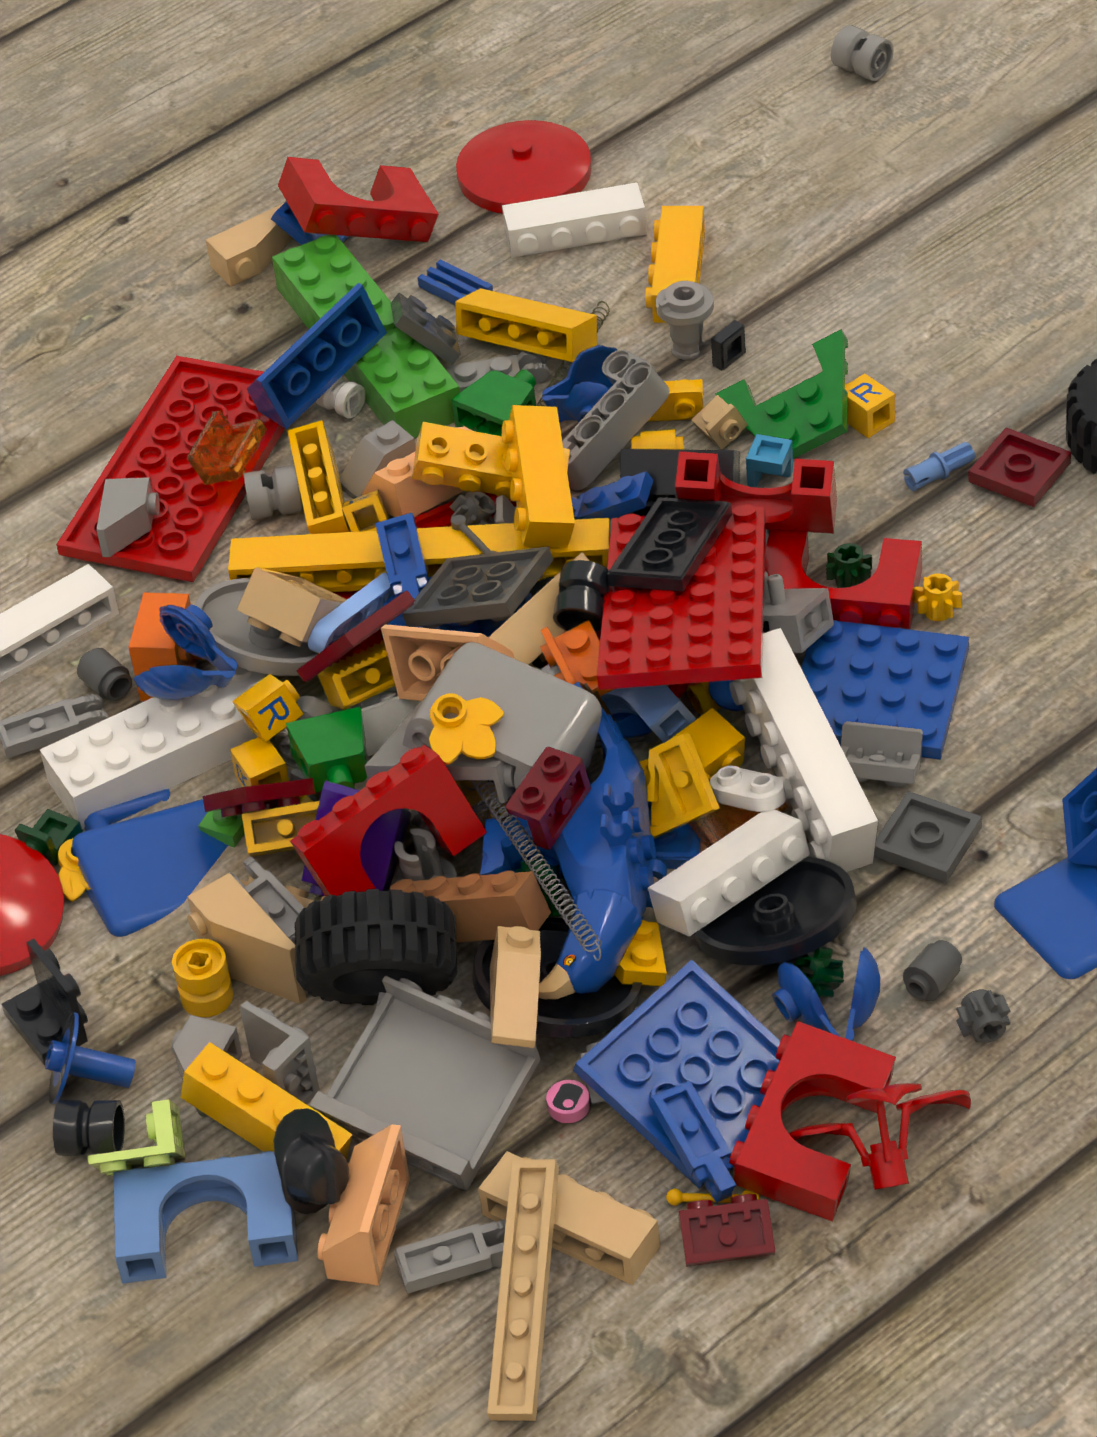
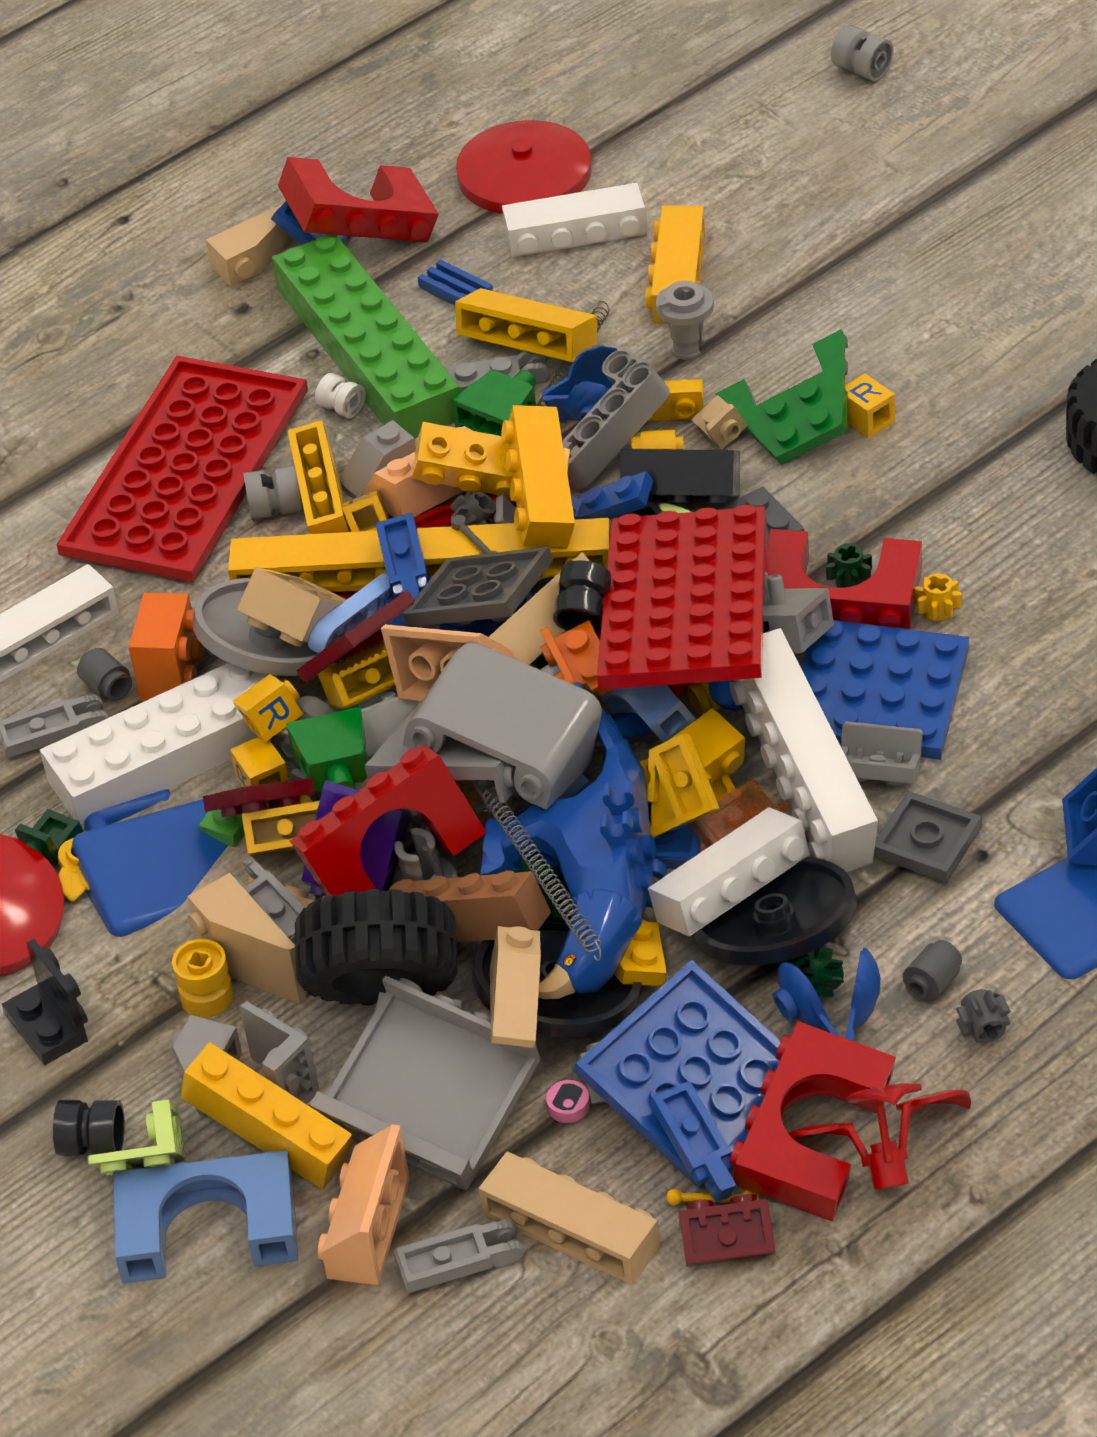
(68, 1059): blue piece -> none
(125, 513): light grey slope -> none
(191, 632): blue animal -> none
(225, 448): clear orange bracket -> none
(308, 1161): black piece -> none
(318, 358): blue slope -> none
(432, 332): dark grey plate -> none
(468, 731): yellow plate -> none
(523, 1291): tan plate -> none
(550, 795): dark red bracket -> none
(670, 544): black tile -> none
(728, 345): black tile -> none
(748, 789): white plate -> none
(769, 456): dark azure panel -> none
(800, 506): red arch -> none
(938, 466): medium blue axle -> none
(1019, 467): dark red plate -> none

